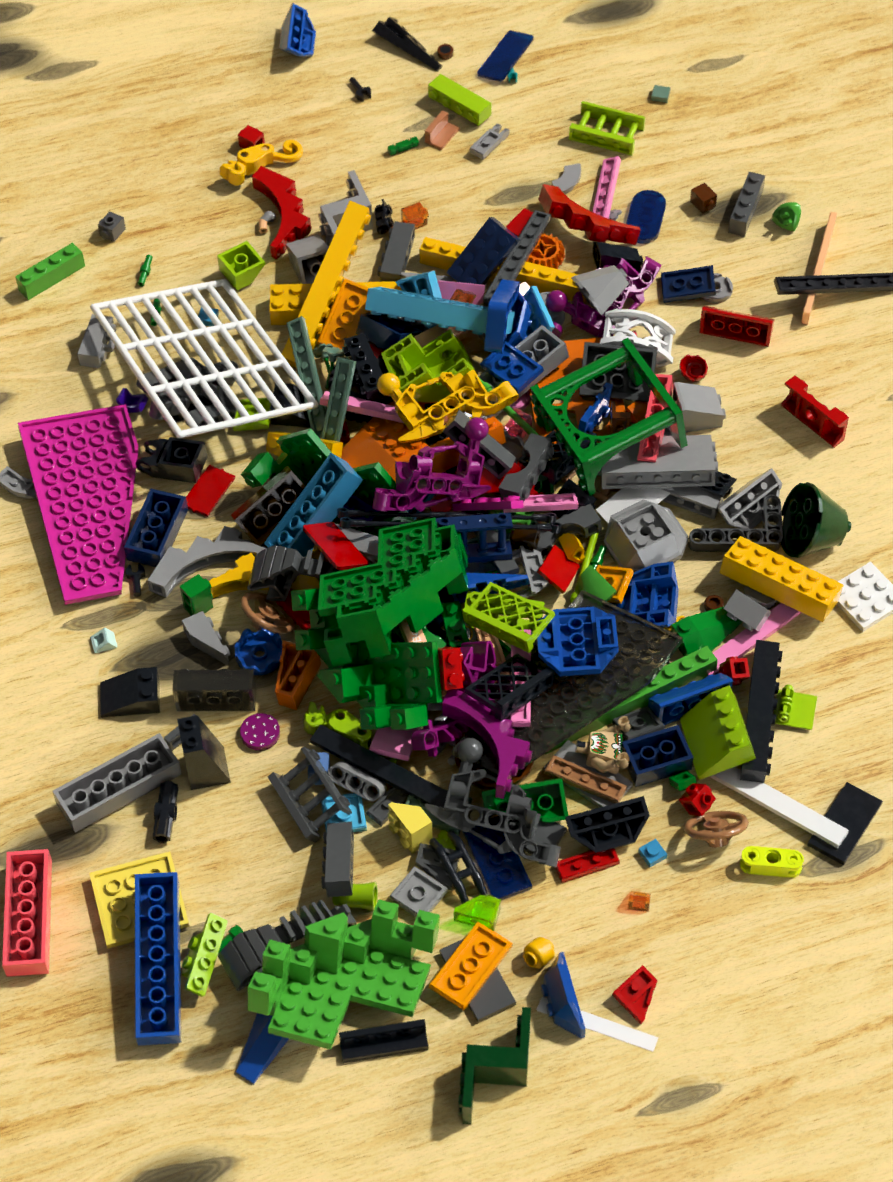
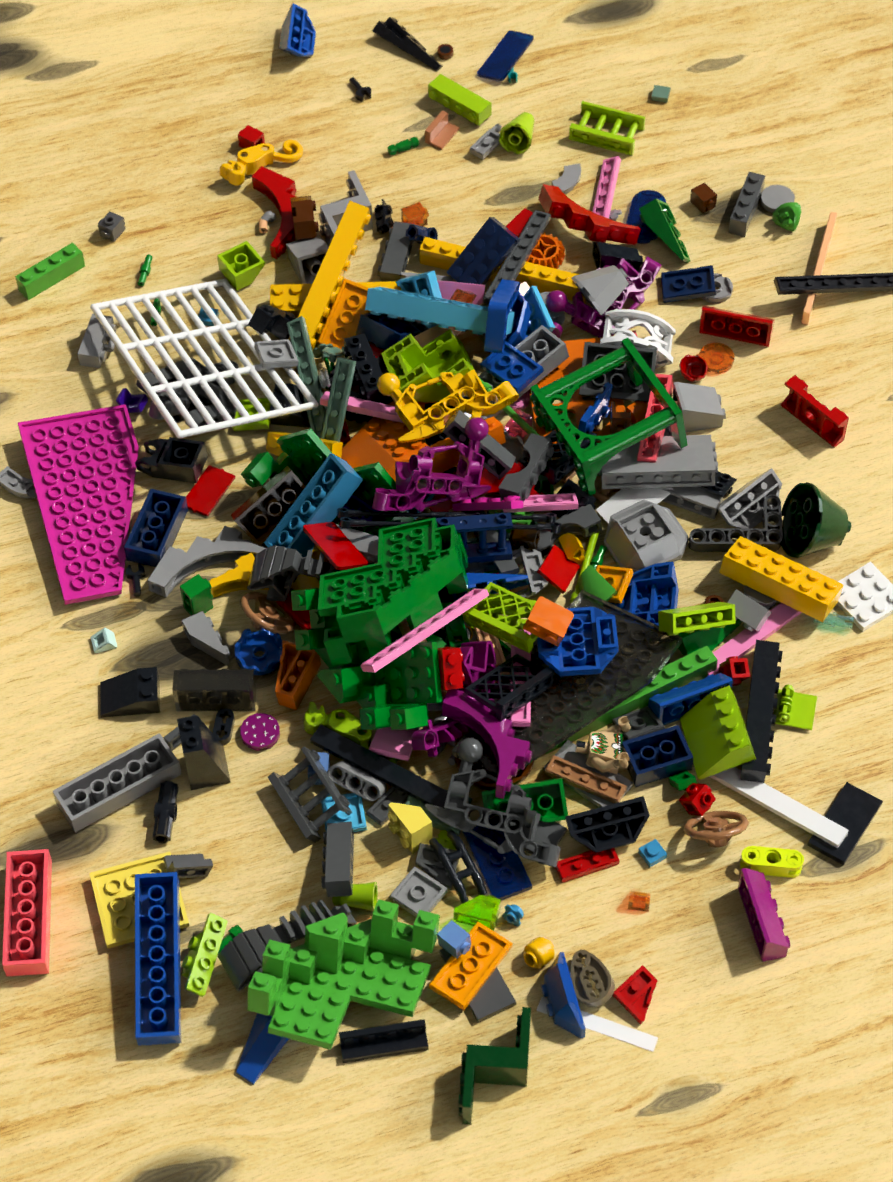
(188, 865): none -> dark grey panel
(227, 727): none -> black beam
(271, 320): none -> black brick
(276, 354): none -> light grey plate
(303, 217): none -> reddish brown brick
(324, 377): none -> light grey axle
(418, 233): none -> dark blue piece
(424, 630): none -> bright pink tile
(454, 939): none -> medium blue brick
(513, 914): none -> dark azure plate
(517, 134): none -> lime cone
(548, 621): none -> orange bracket
(600, 975): none -> dark tan piece
(662, 221): none -> green wedge
(696, 618): none -> lime brick
(718, 357): none -> clear orange tile
(763, 915): none -> magenta slope
(774, 196): none -> light grey tile
(837, 620): none -> clear light blue pin

